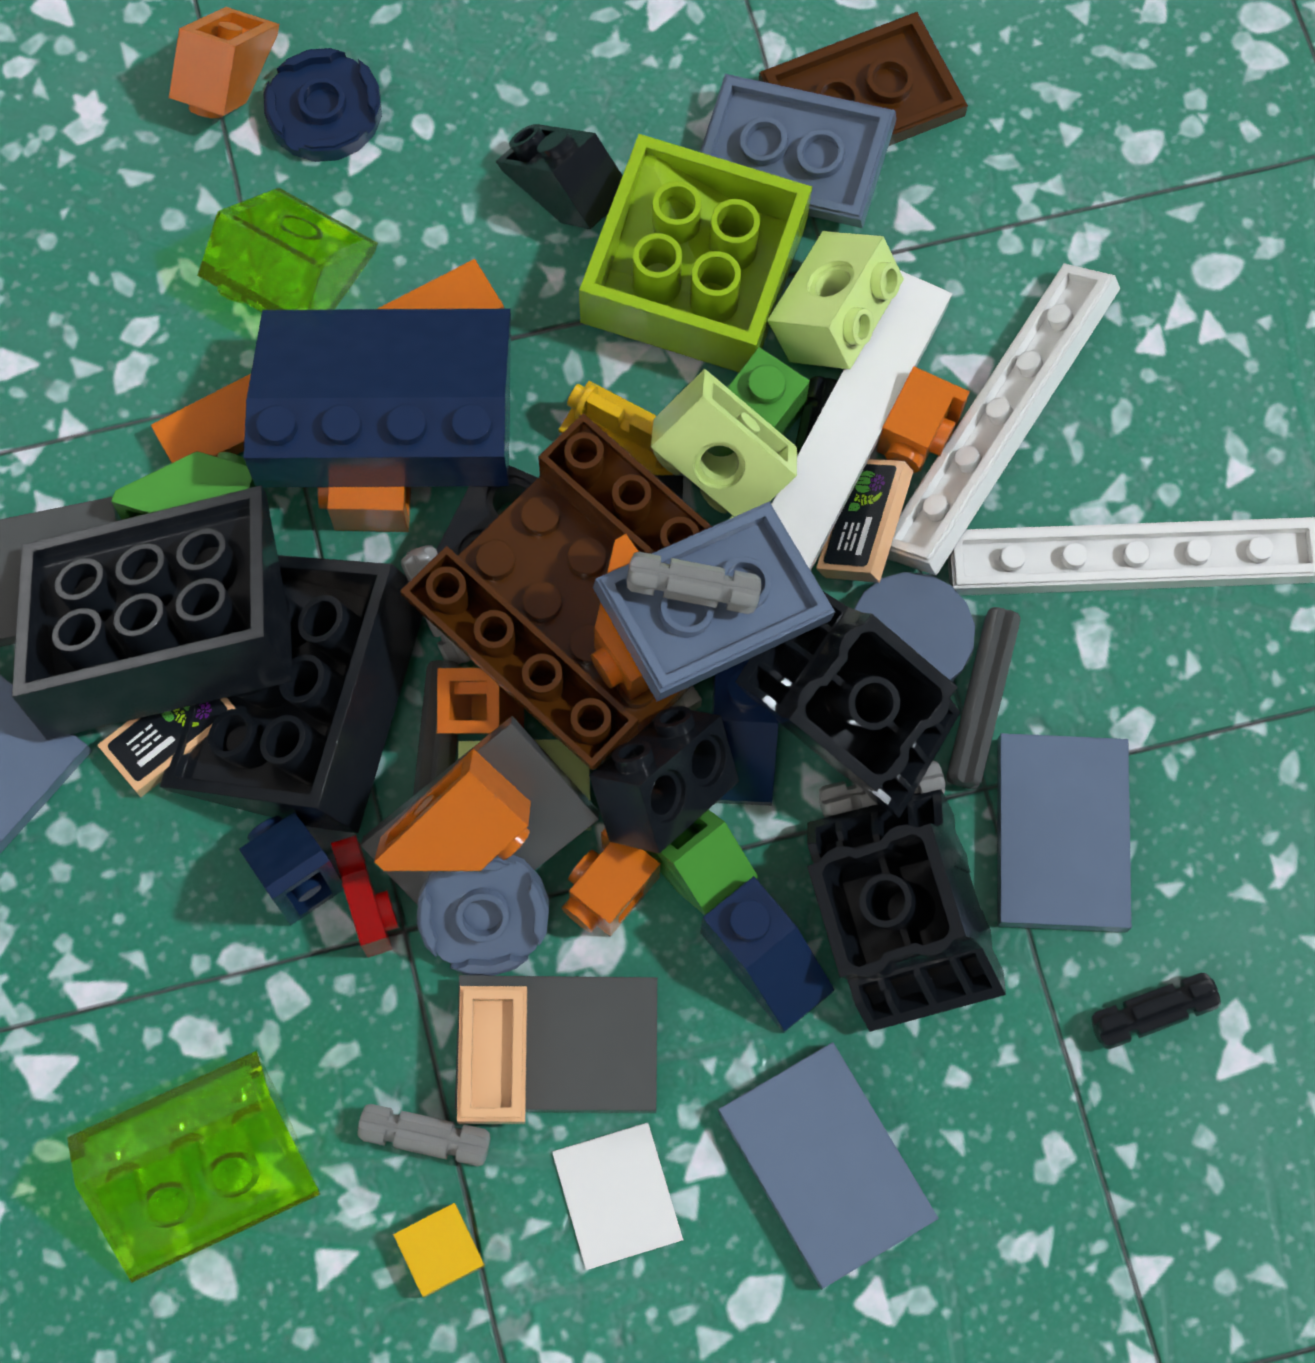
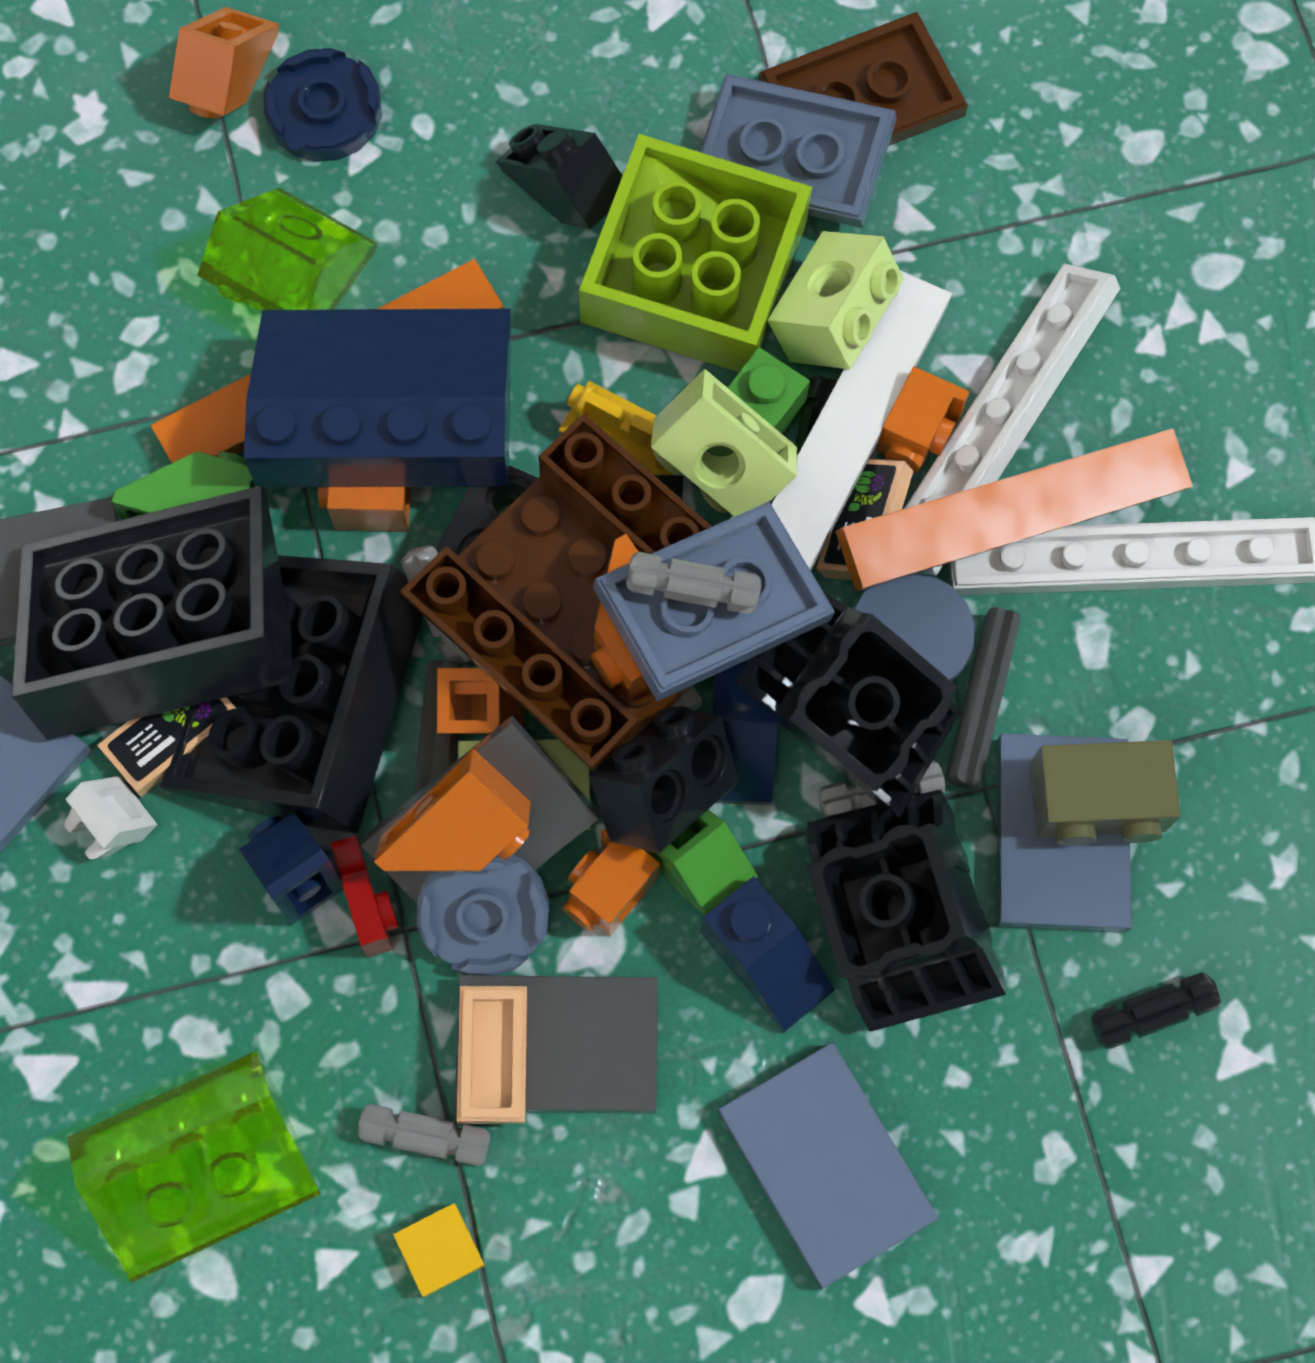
(110, 814): none -> white tile
(617, 1196): white sticker -> none
(1012, 509): none -> tile
(1105, 791): none -> olive brick

